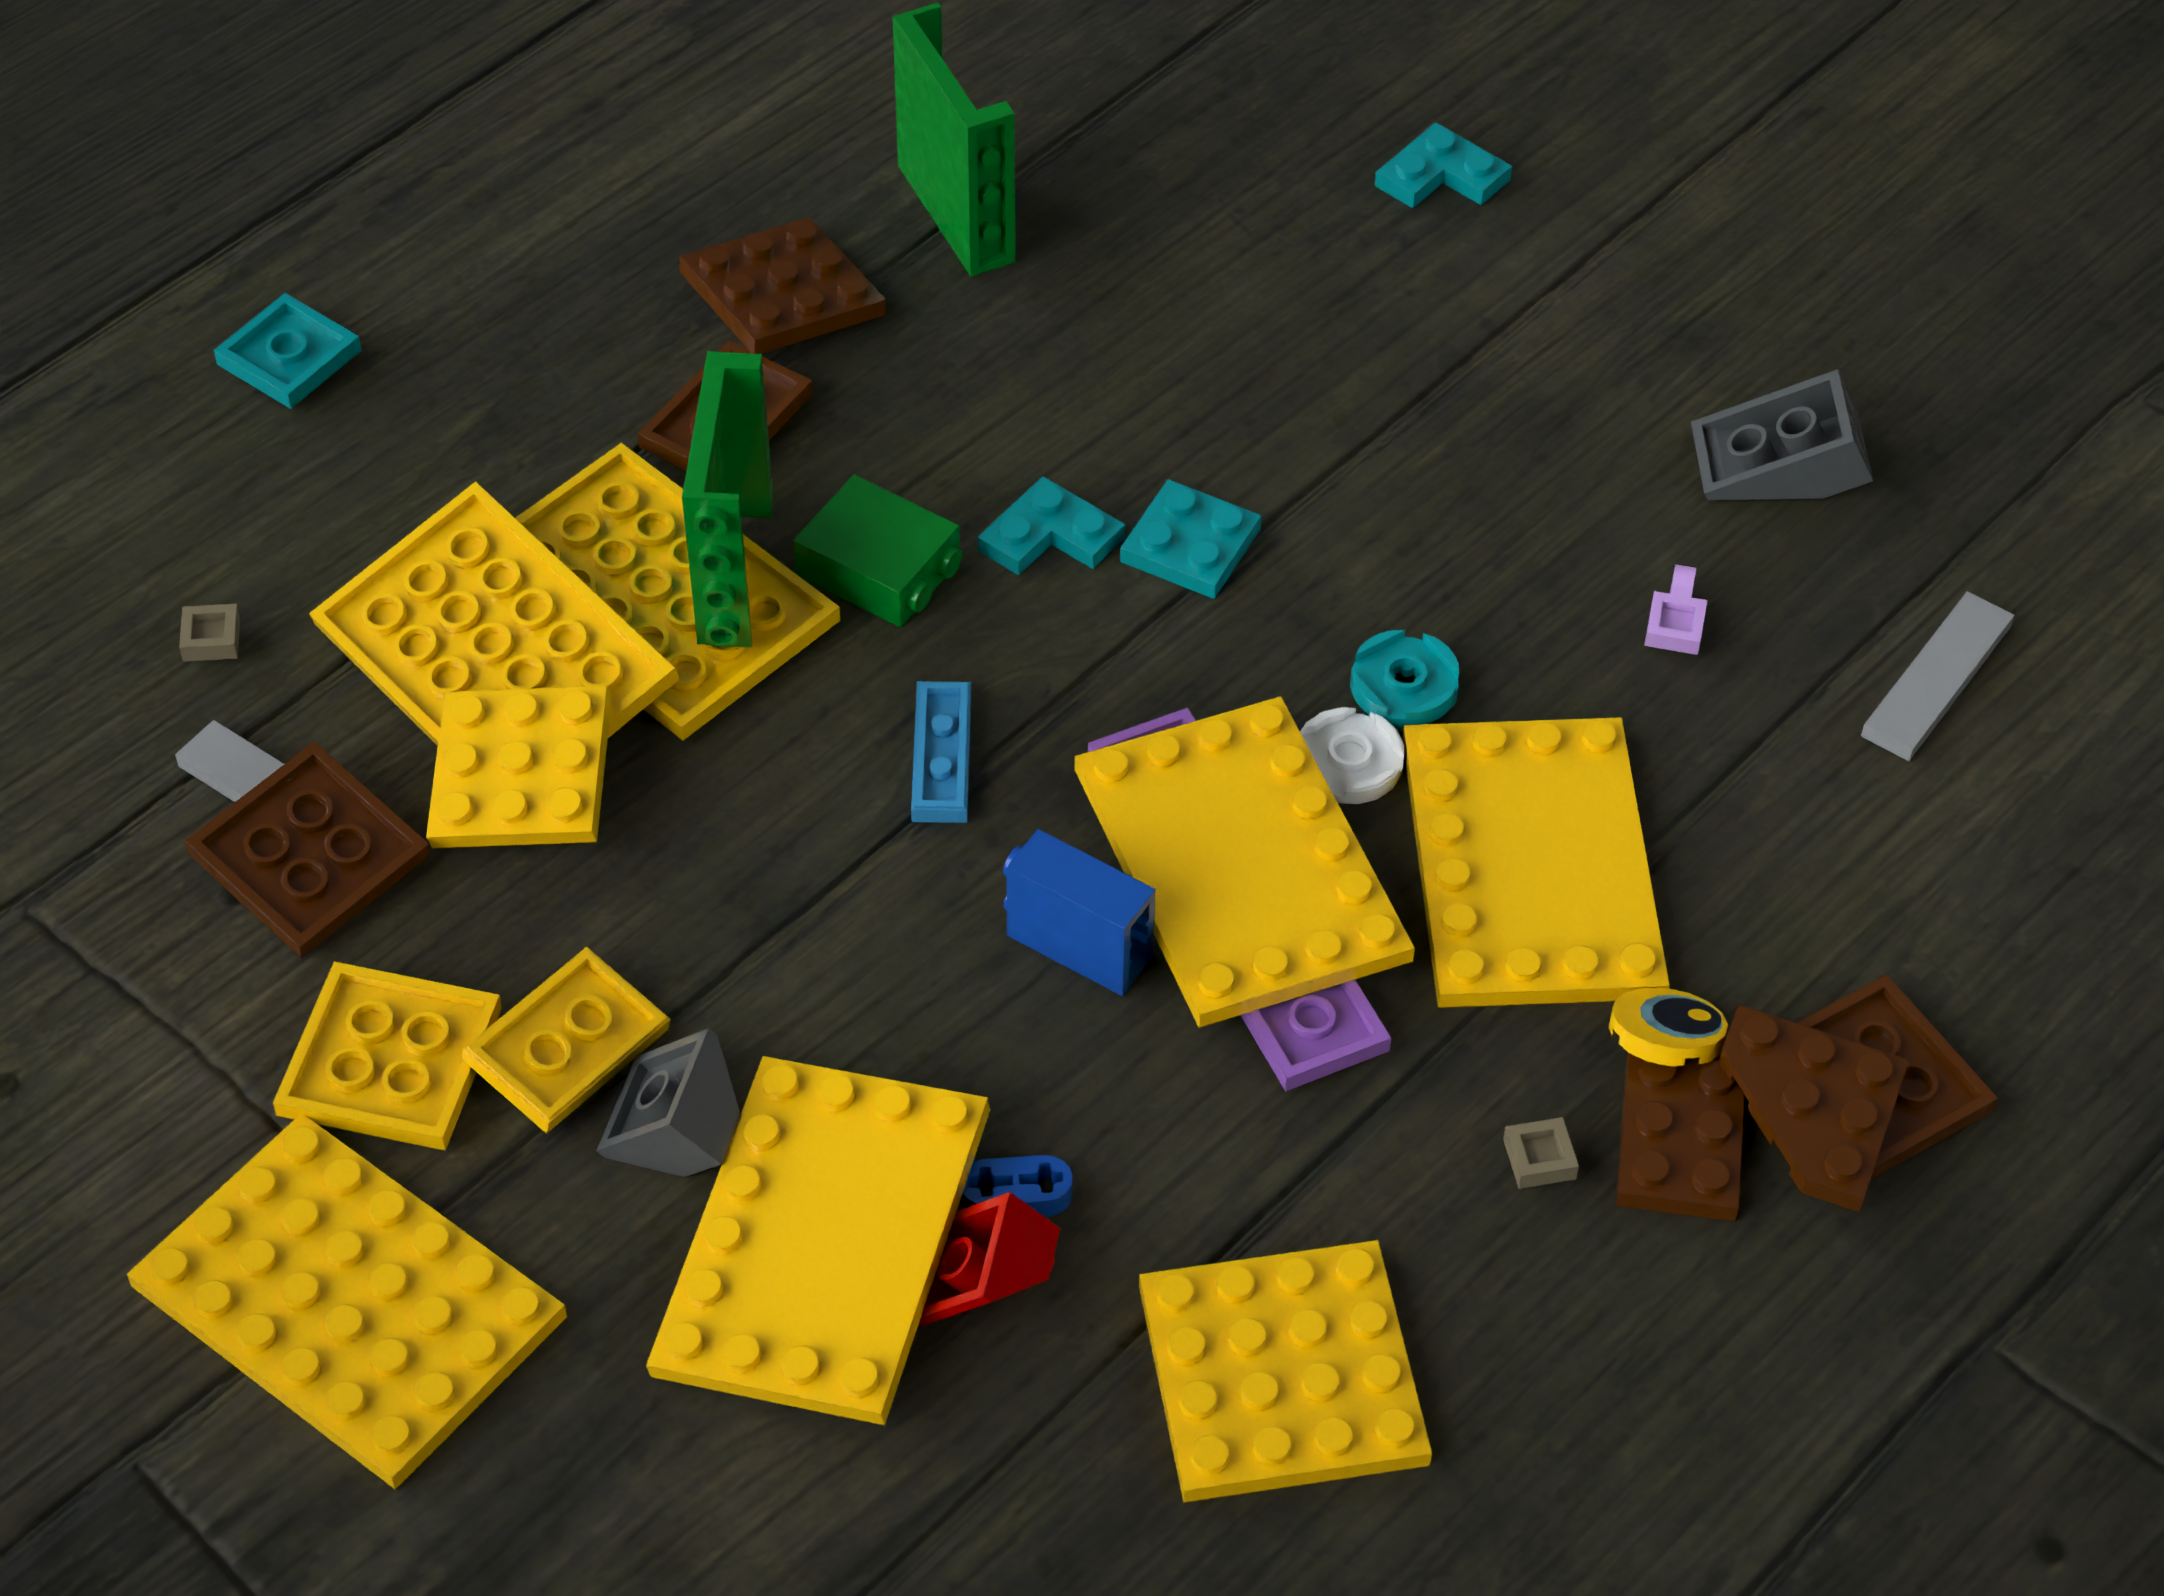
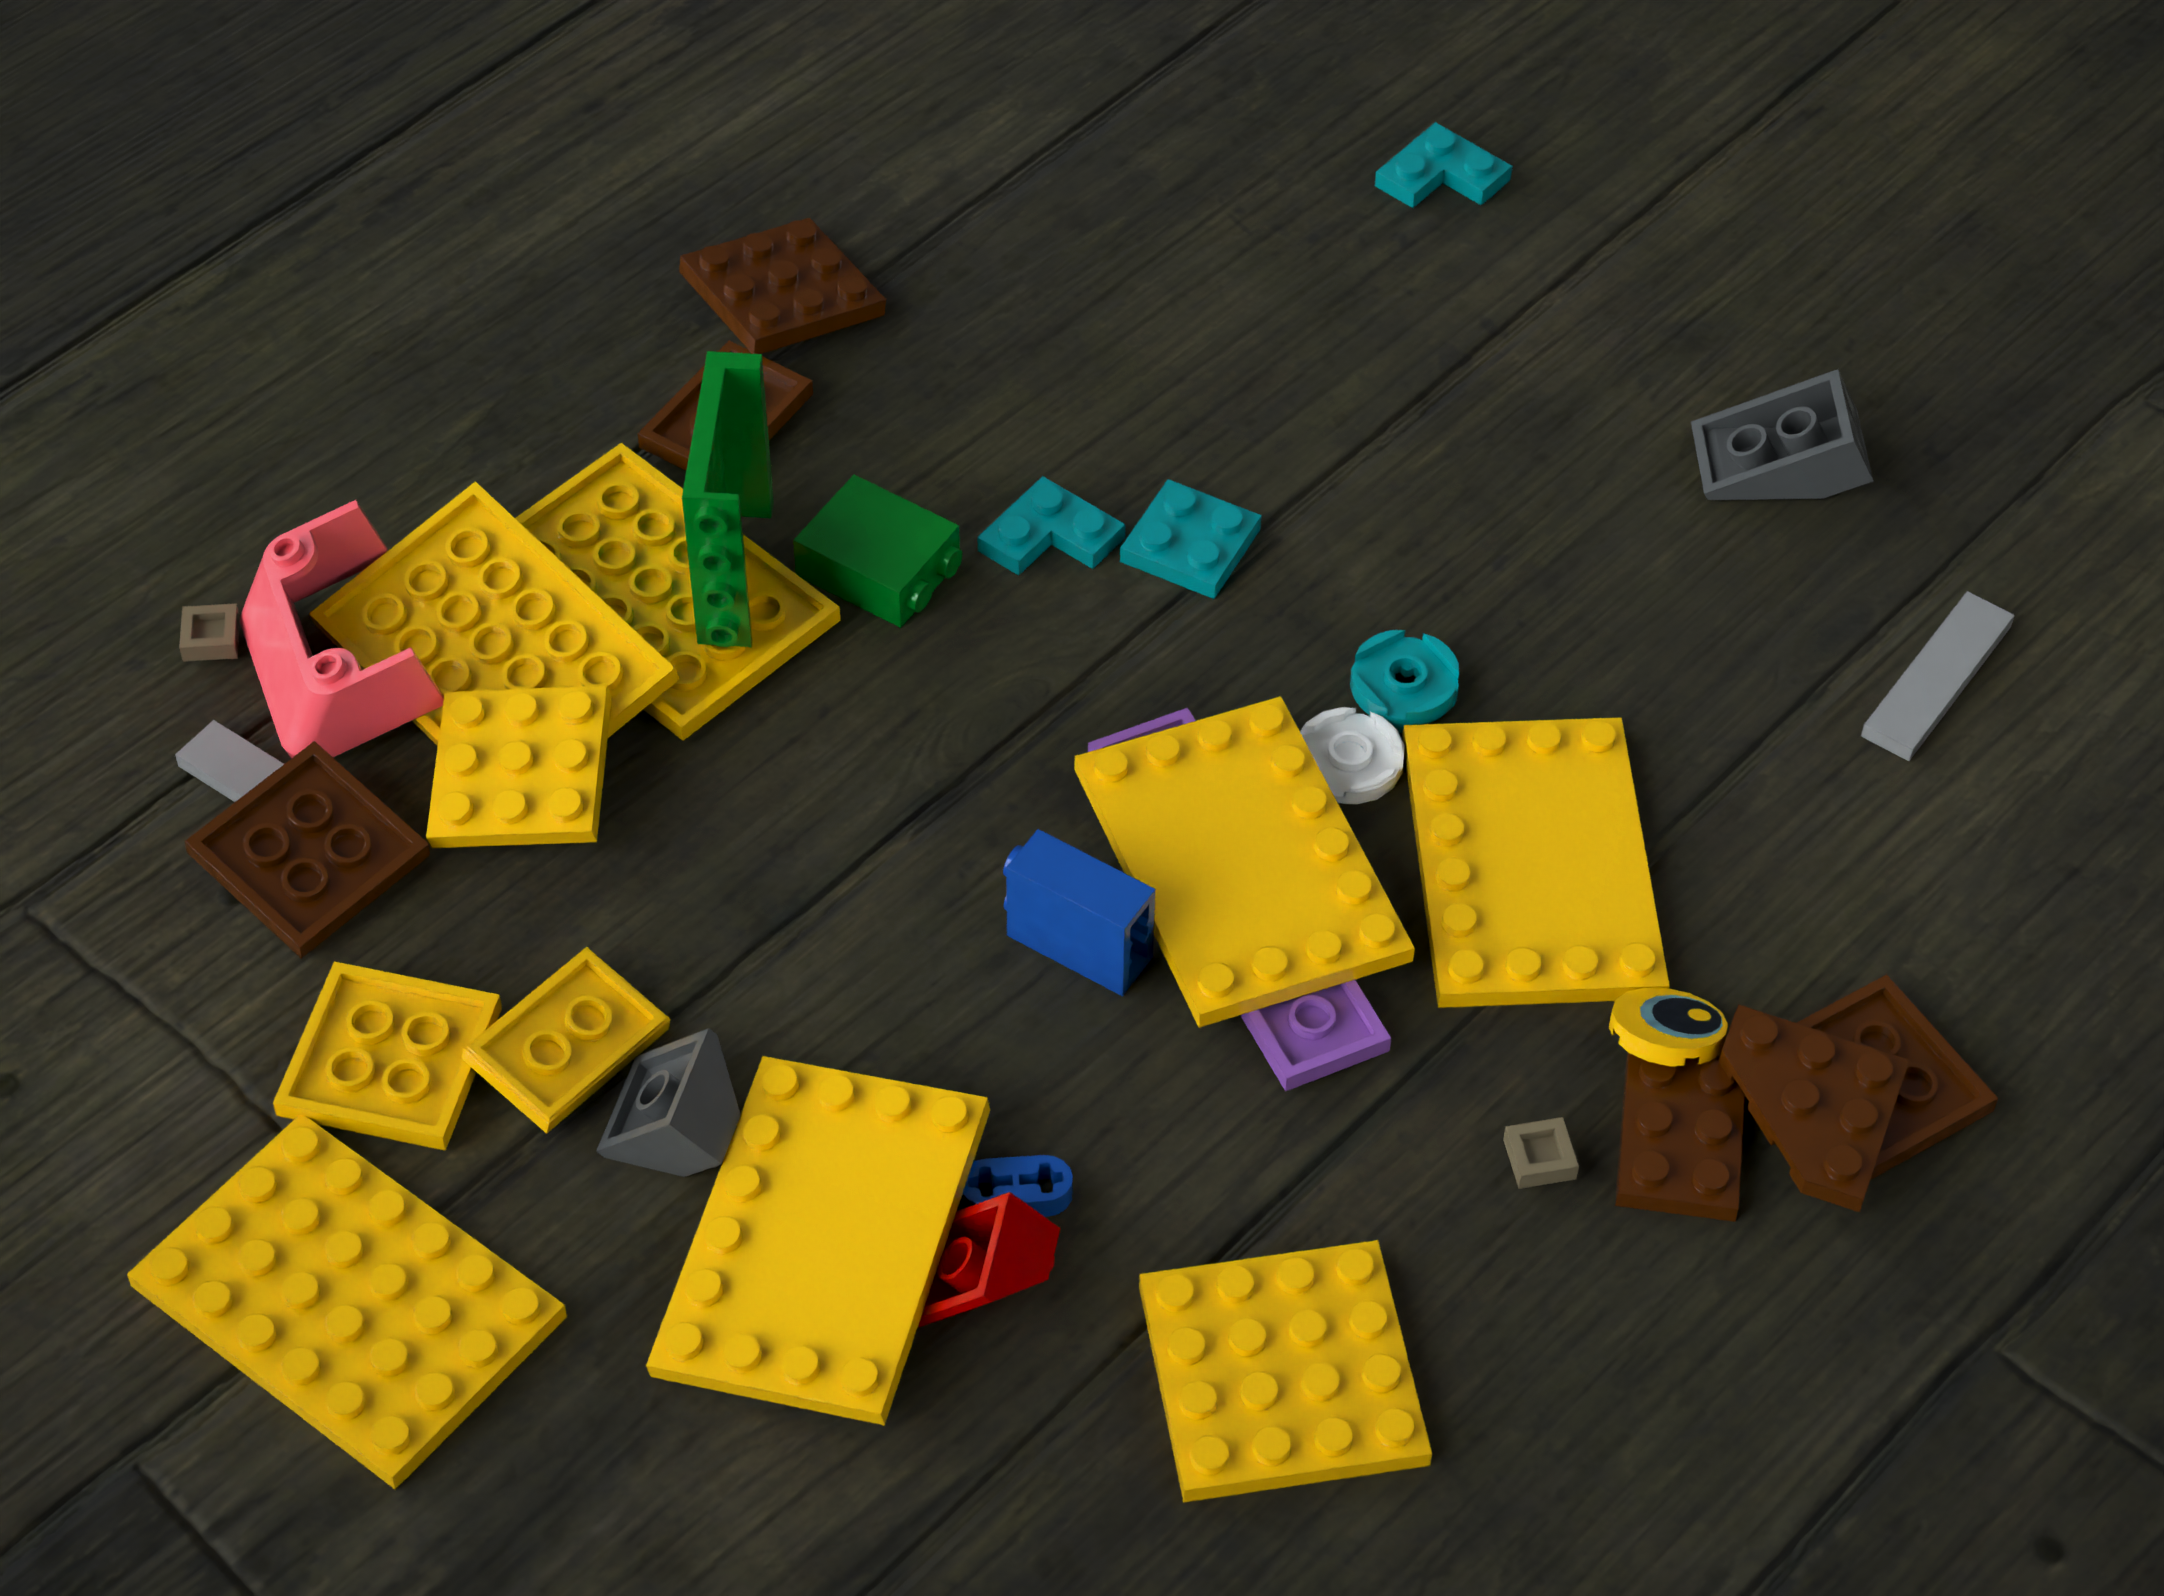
(287, 350): teal plate -> none
(326, 694): none -> coral windscreen
(941, 752): dark azure tile -> none
(950, 150): green panel -> none
(1676, 617): lavender plate -> none

